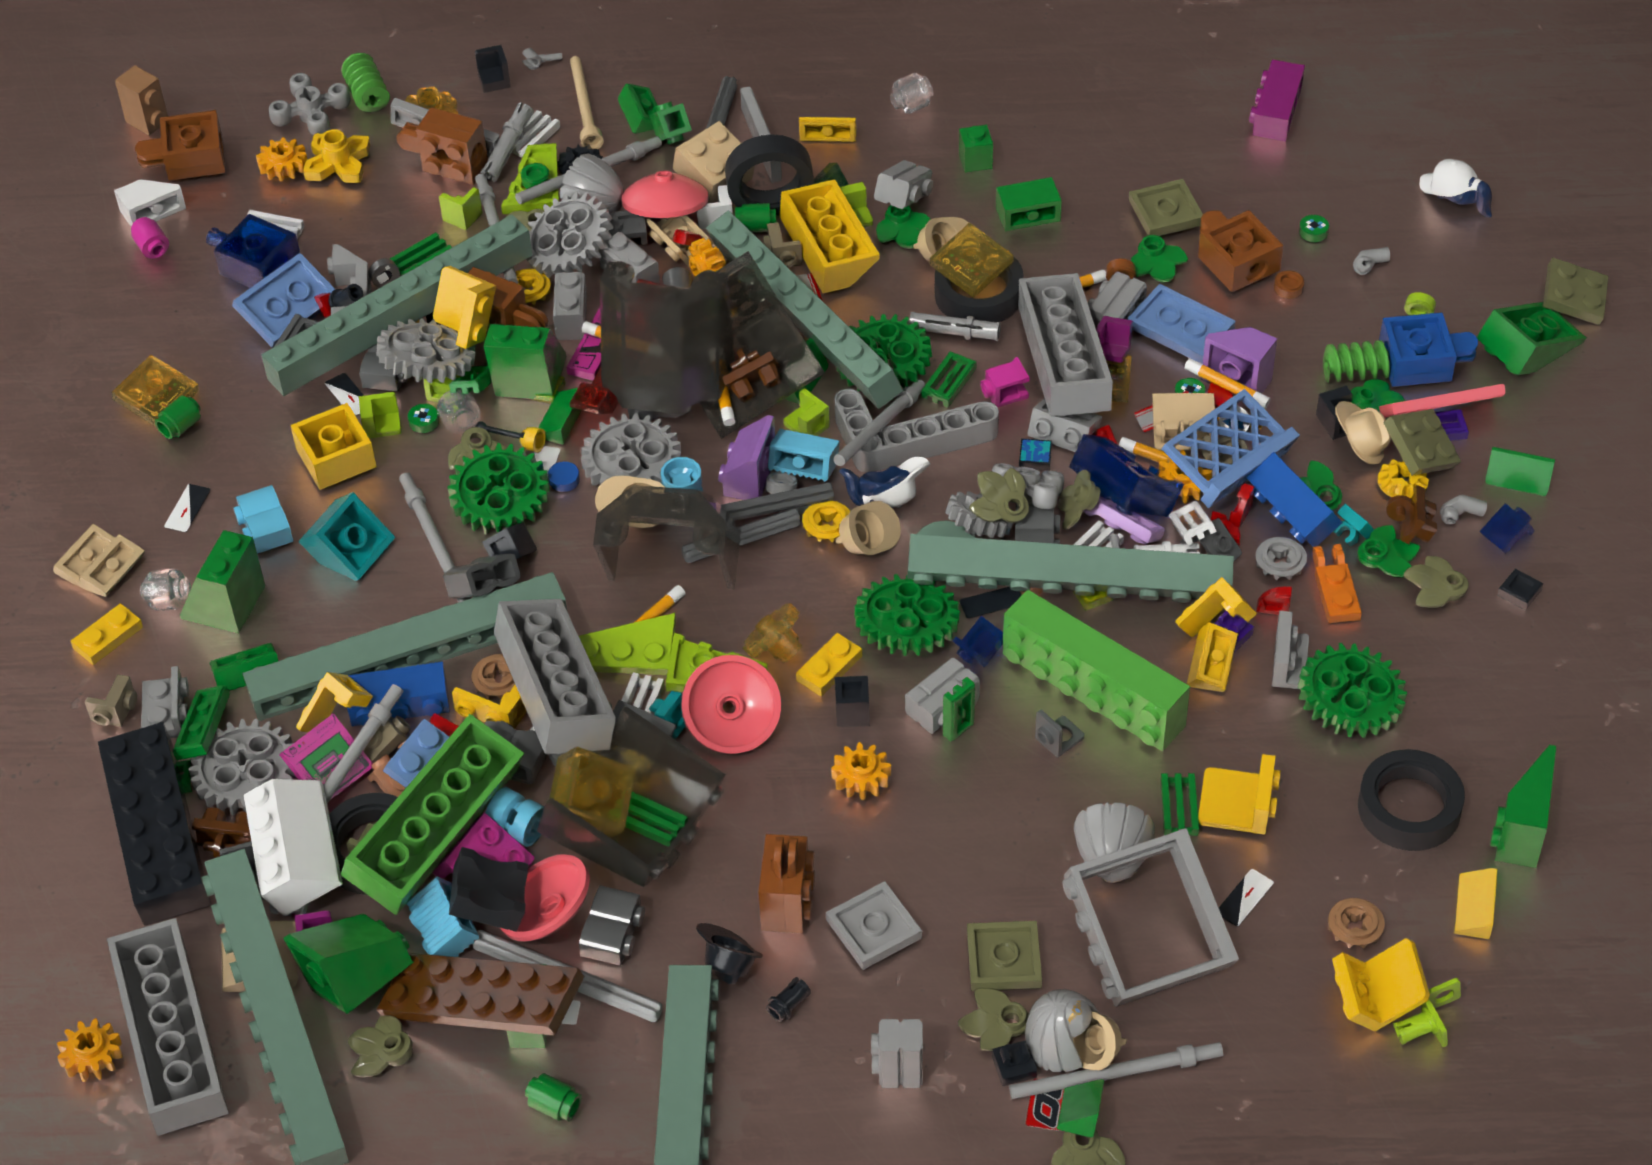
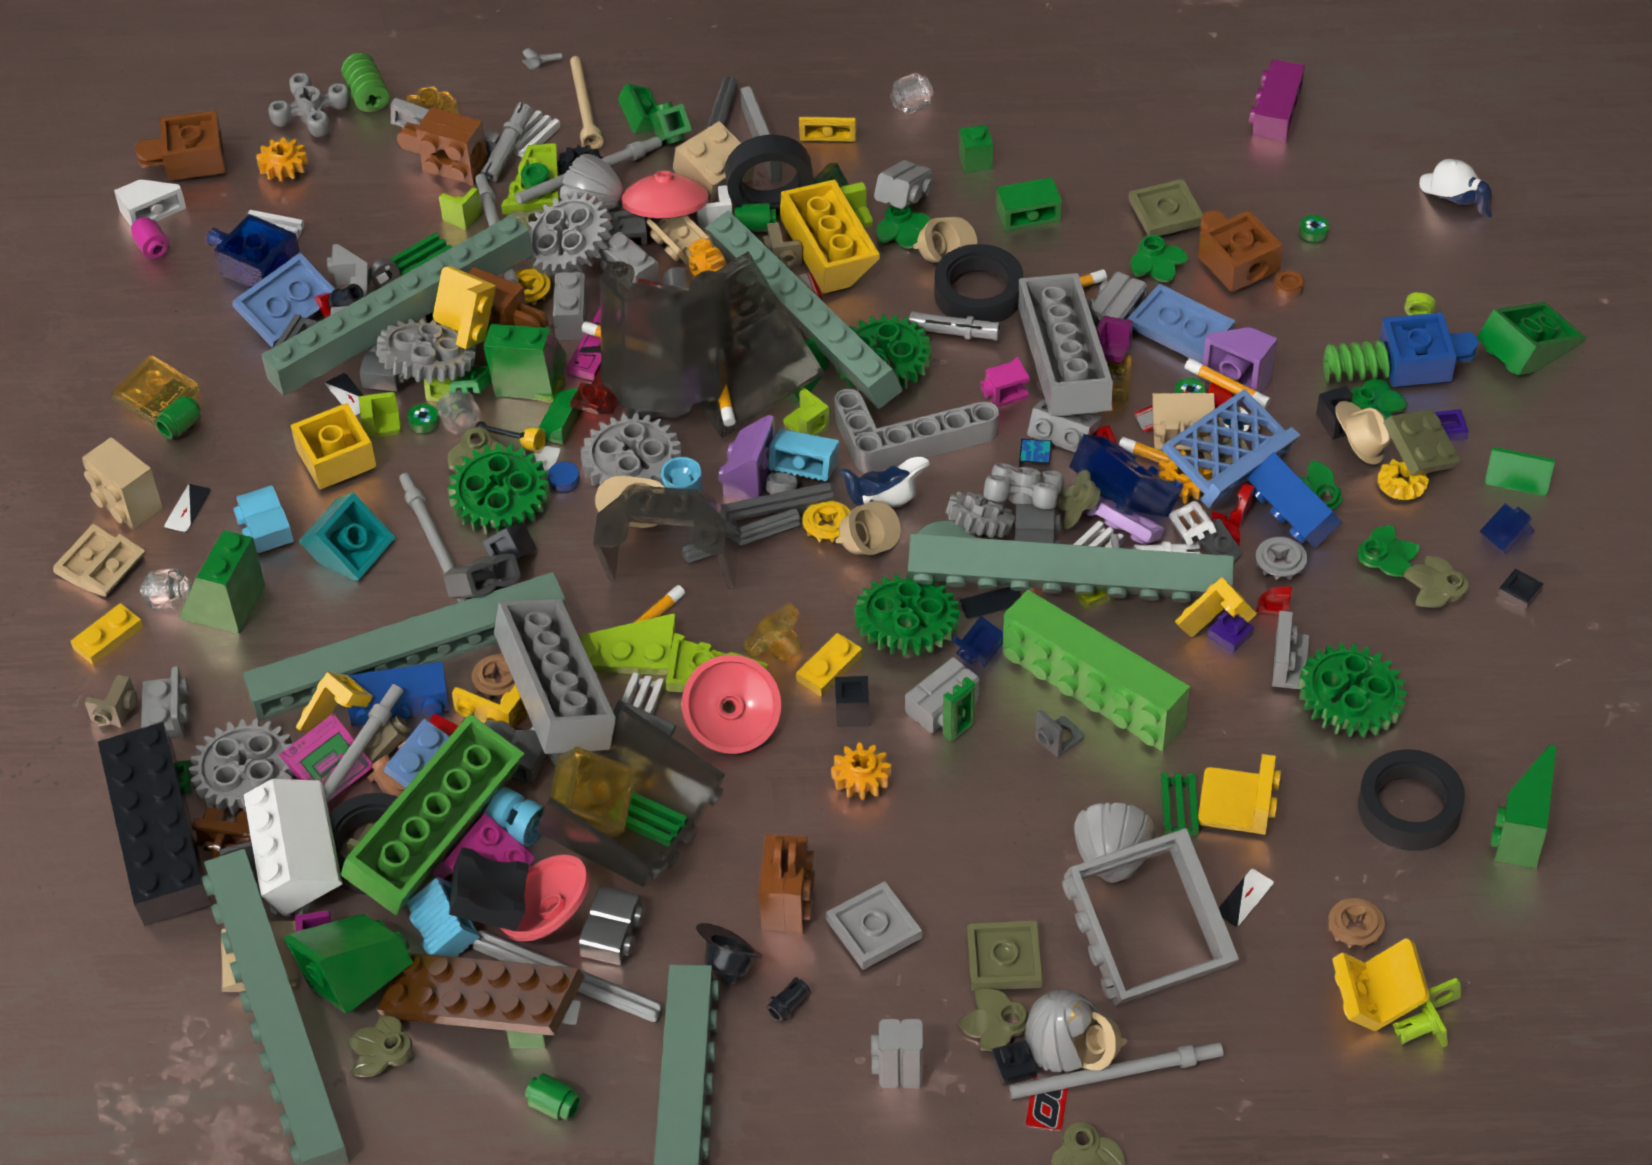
(89, 1050): light orange gear -> none
(121, 483): none -> tan brick
(141, 99): medium nougat brick -> none
(167, 1027): light grey brick -> none
(201, 722): green tile -> none
(230, 669): green slope -> none
(337, 154): yellow plant -> none
(492, 68): black panel -> none
(670, 710): teal tile -> none
(685, 237): red tile -> none
(749, 369): reddish brown hips -> none
(903, 400): light grey bar -> none
(939, 395): green tile -> none
(971, 260): clear yellow plate -> none
(997, 493): olive plate -> none
(1081, 1108): green slope -> none
(1121, 265): dark orange tile -> none
(1212, 658): yellow slope -> none
(1336, 586): orange hinge -> none
(1354, 523): teal tile -> none
(1367, 258): light grey arm -> none
(1414, 515): reddish brown hips -> none
(1443, 400): coral tile -> none
(1462, 503): light grey arm -> none
(1476, 903): yellow slope -> none
(1575, 291): olive plate -> none

